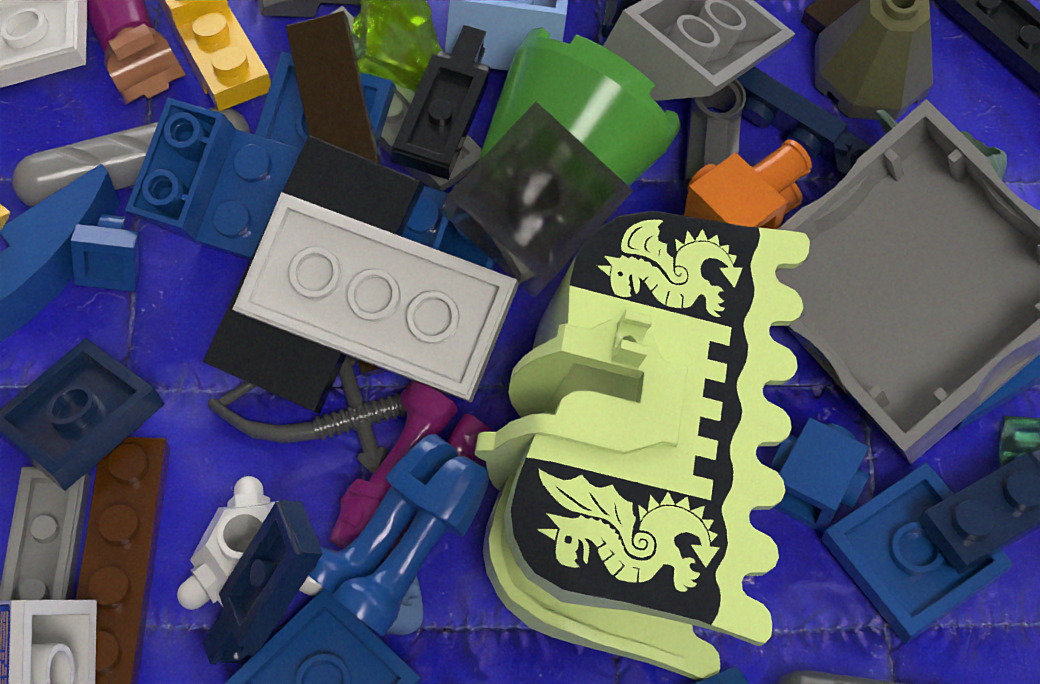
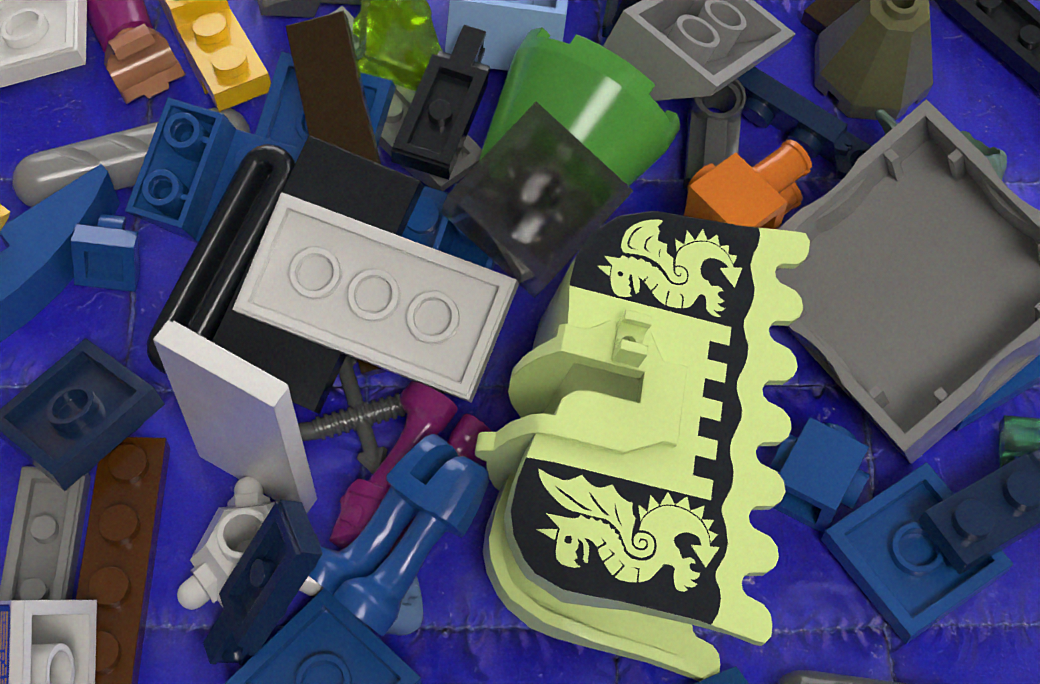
(225, 246): none -> black piece
(237, 414): none -> white tile

